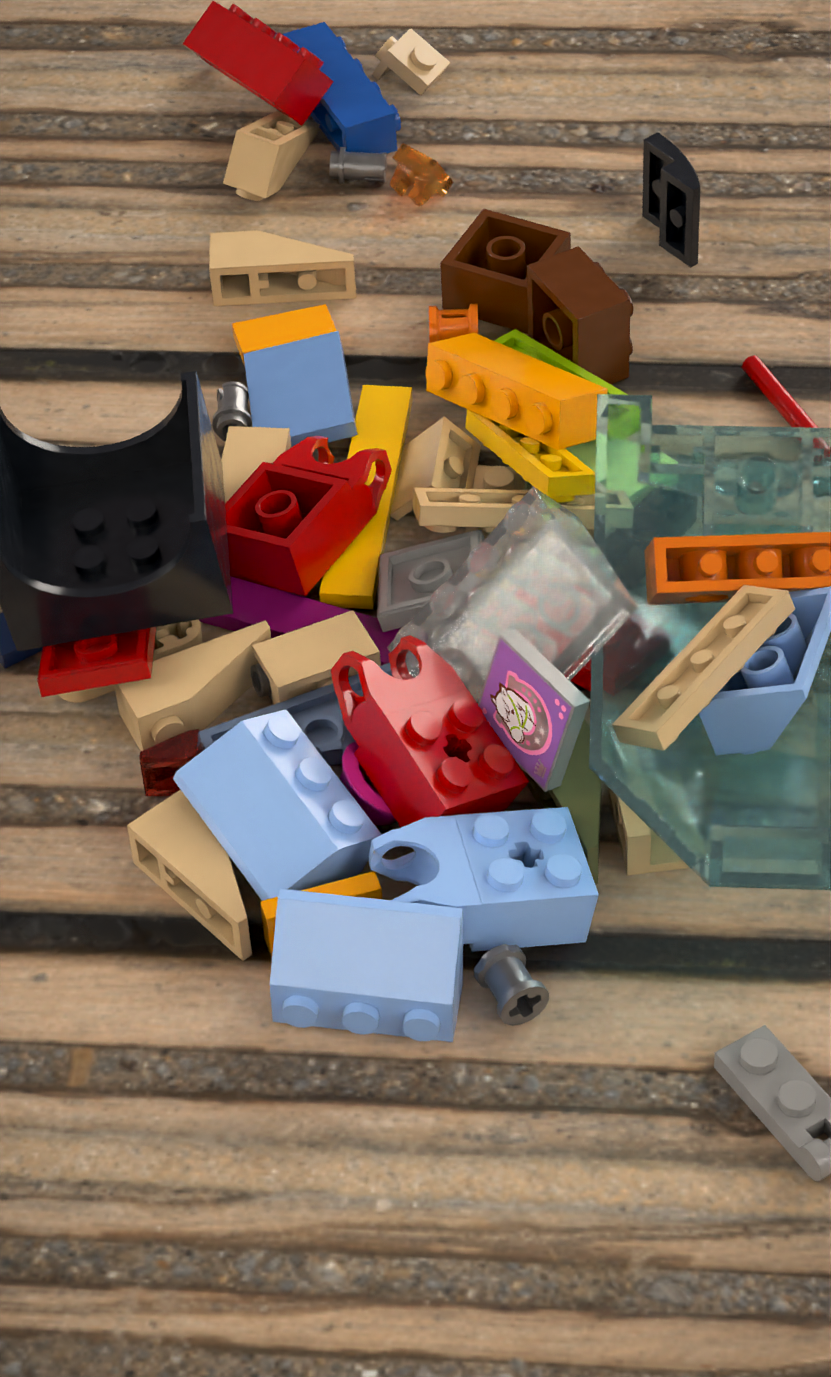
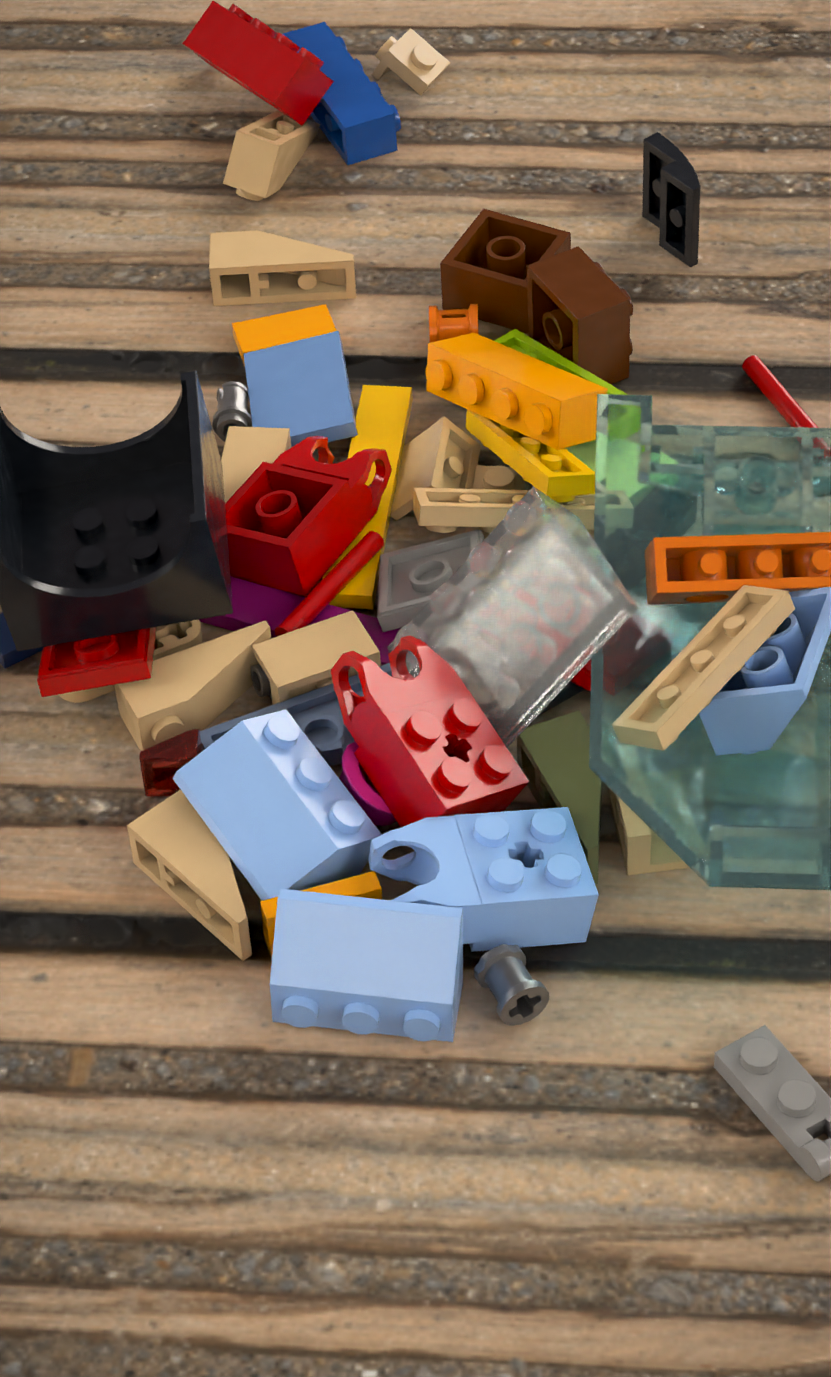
(332, 584): none -> red bar
(357, 166): flat silver pin -> none
(422, 172): clear orange tile -> none
(532, 709): tile -> none

